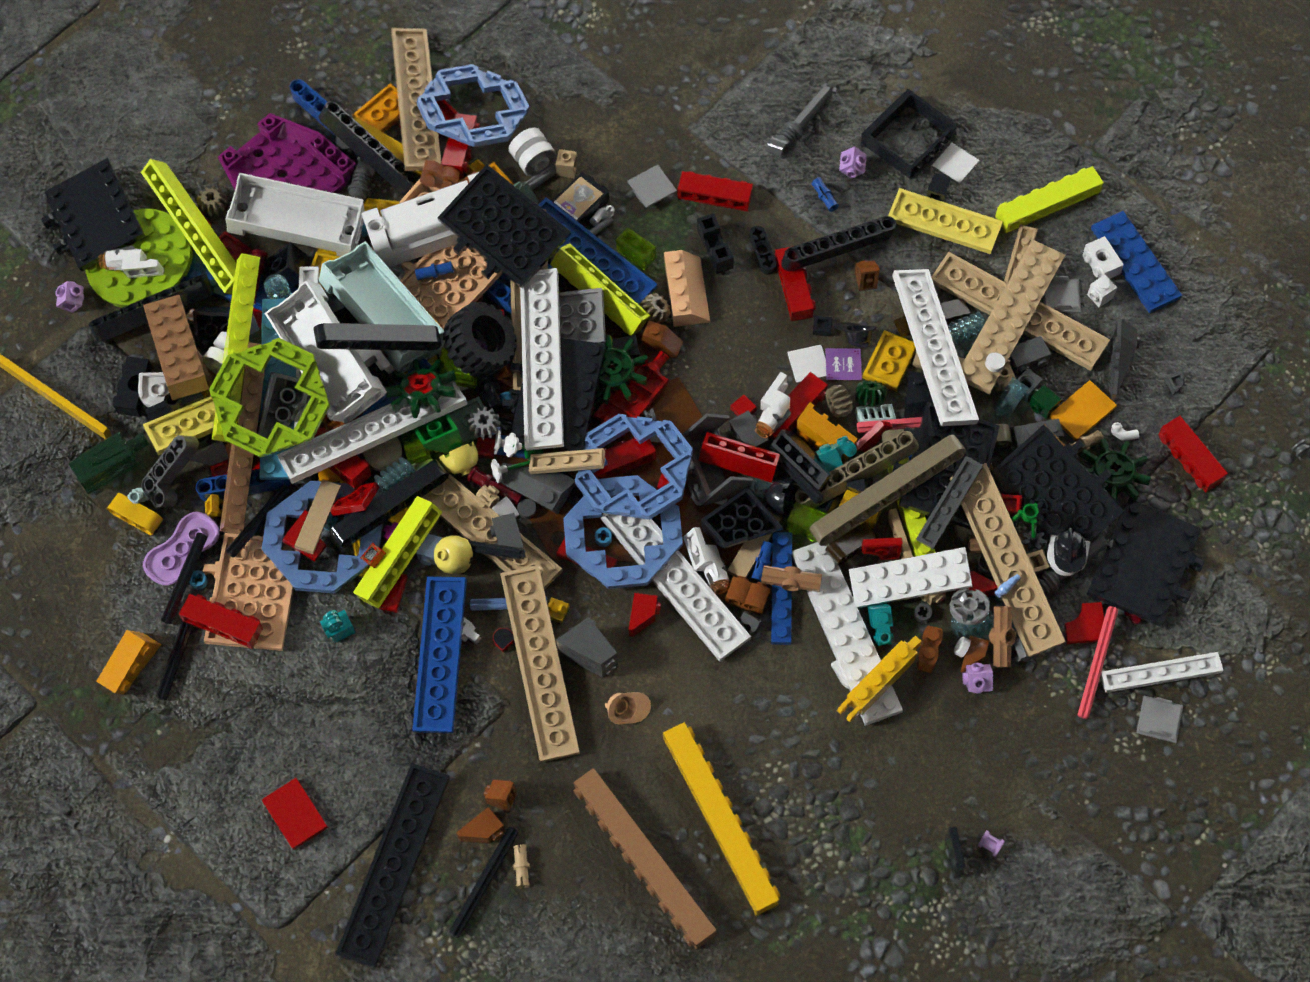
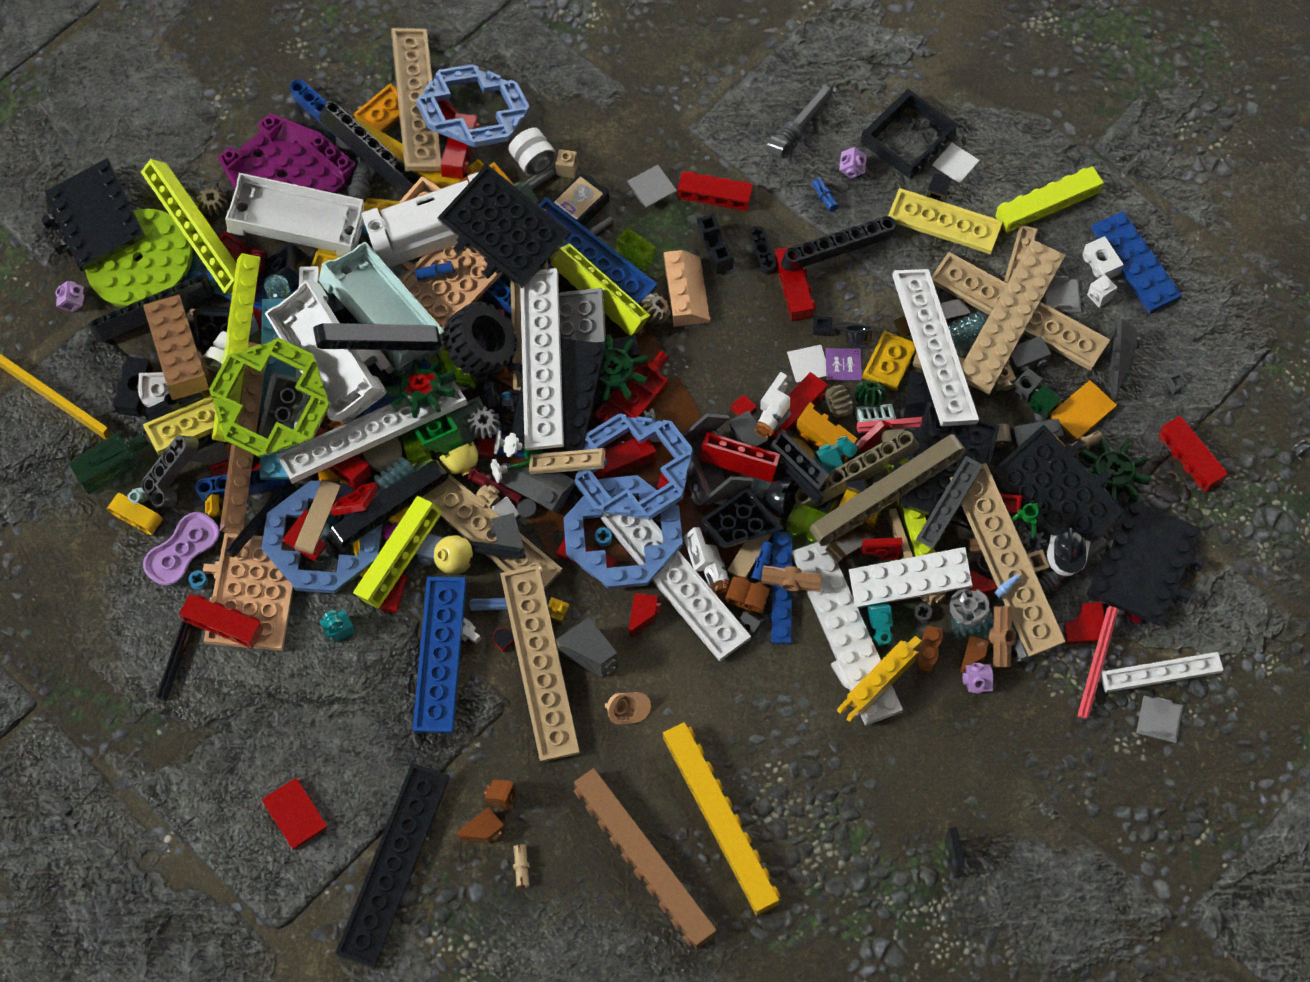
(127, 661): light orange wedge -> none
(131, 262): white plate -> none
(184, 578): black axle -> none
(373, 555): tile -> none
(438, 176): dark orange brick -> none
(483, 882): black axle -> none
(601, 214): white arm -> none
(661, 338): dark orange slope -> none
(867, 275): dark orange slope -> none
(962, 646): white tile -> none
(991, 843): lavender bush -> none
(995, 362): white tile -> none
(1010, 398): clear light blue hinge -> none
(1122, 434): white arm -> none

